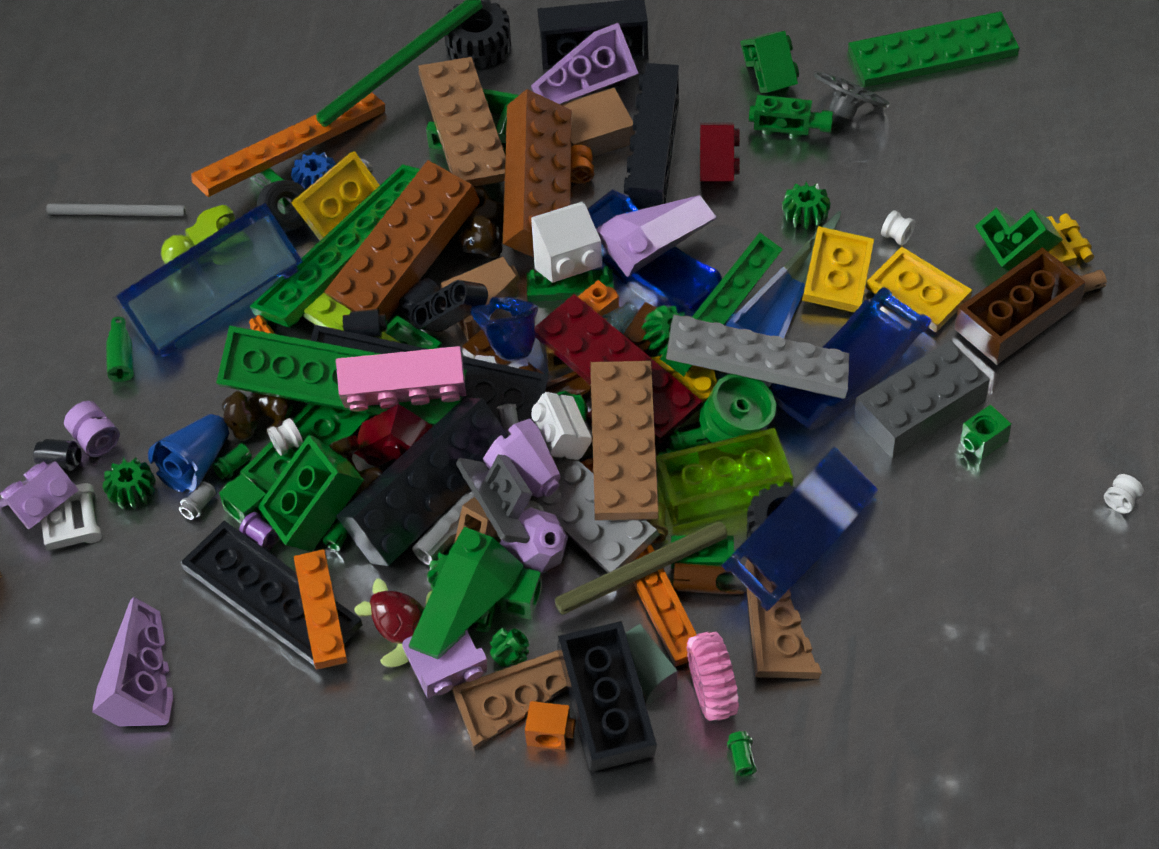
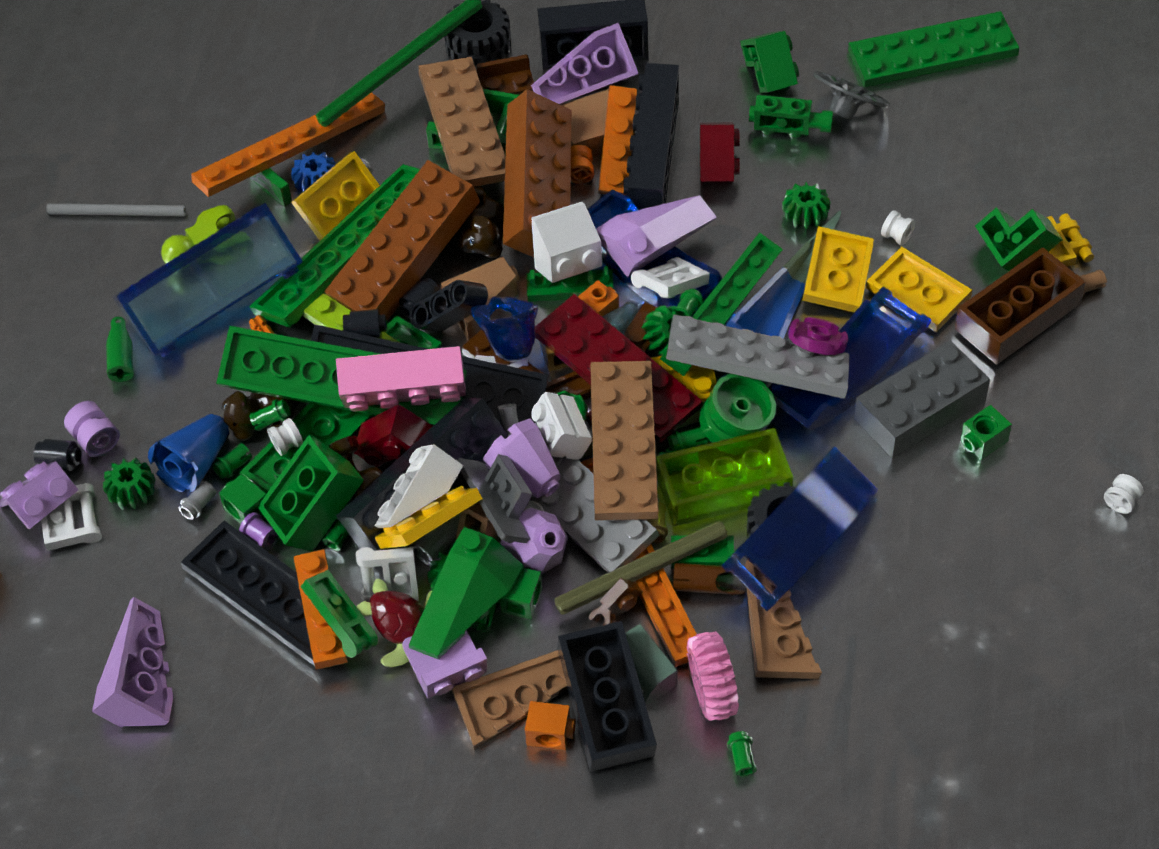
(271, 414): none -> green pin
(273, 193): black tyre -> none
(340, 613): none -> green plate
(397, 566): none -> white plate
(425, 480): none -> white slope
(428, 518): none -> yellow plate
(506, 75): none -> reddish brown bracket
(509, 647): green gear -> none
(616, 140): none -> orange plate
(616, 600): none -> reddish brown plate
(671, 278): none -> white plate
(689, 302): none -> green pin
(818, 336): none -> magenta tile

